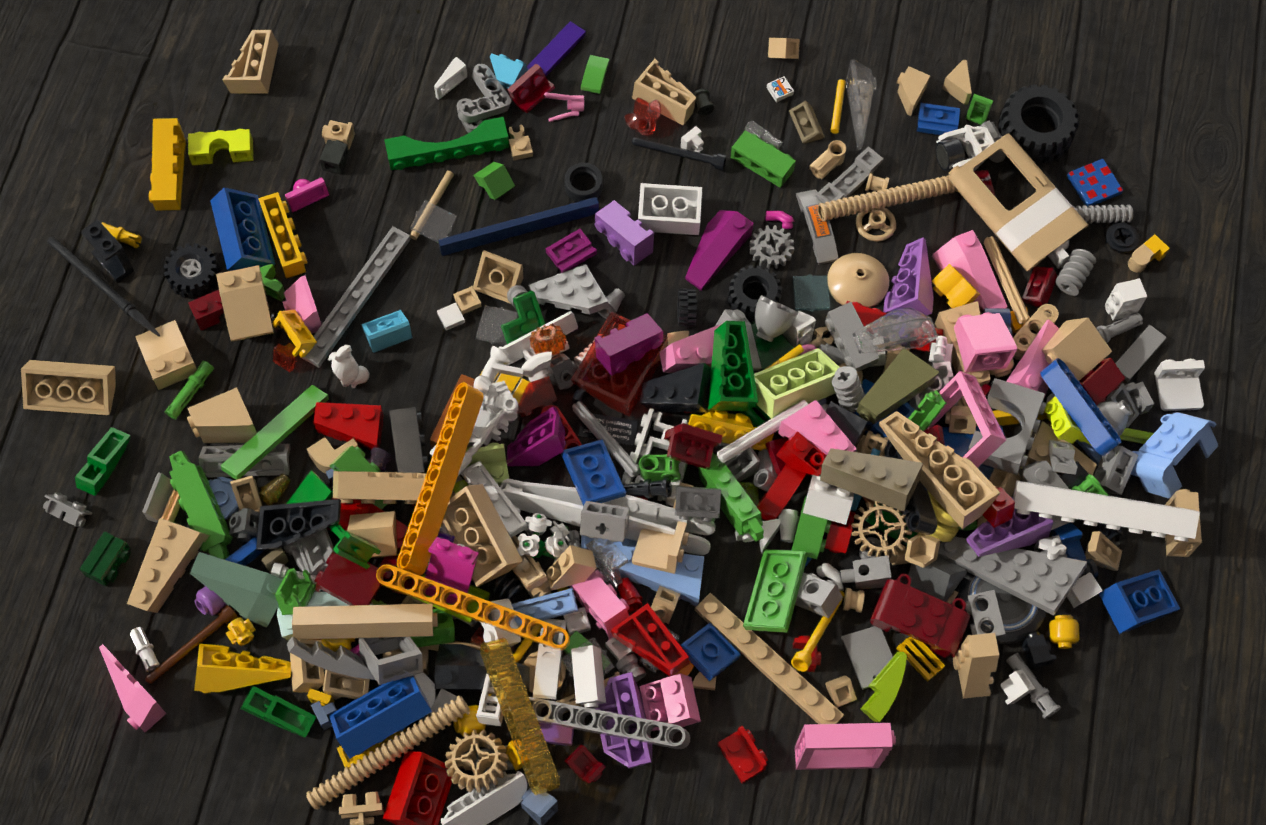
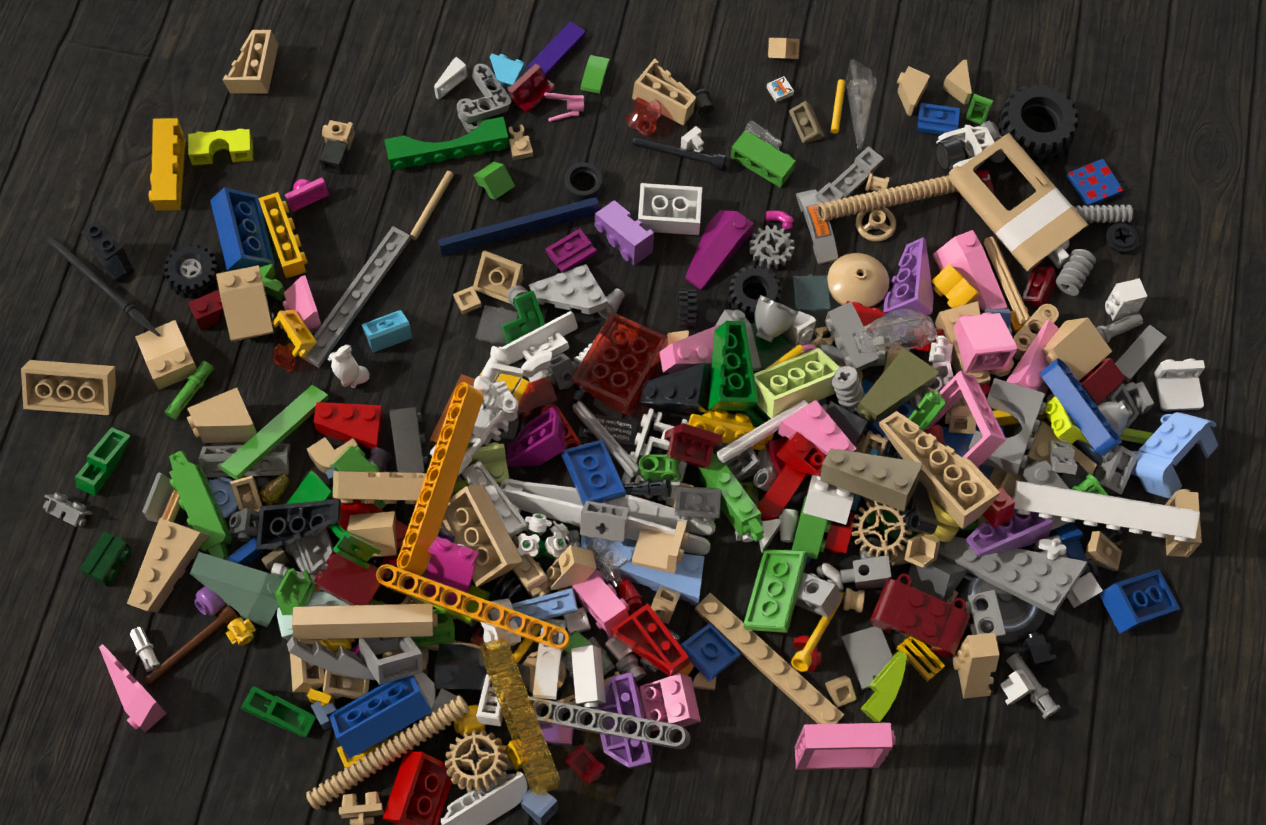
(123, 236): yellow pin -> none
(225, 670): yellow wedge -> none
(433, 221): clear piece -> none
(450, 316): white tile -> none
(548, 339): clear orange gear -> none
(628, 344): magenta wedge -> none
(743, 754): red bracket -> none
(828, 159): tan piece -> none
(1064, 631): yellow head -> none
(1147, 252): leg -> none

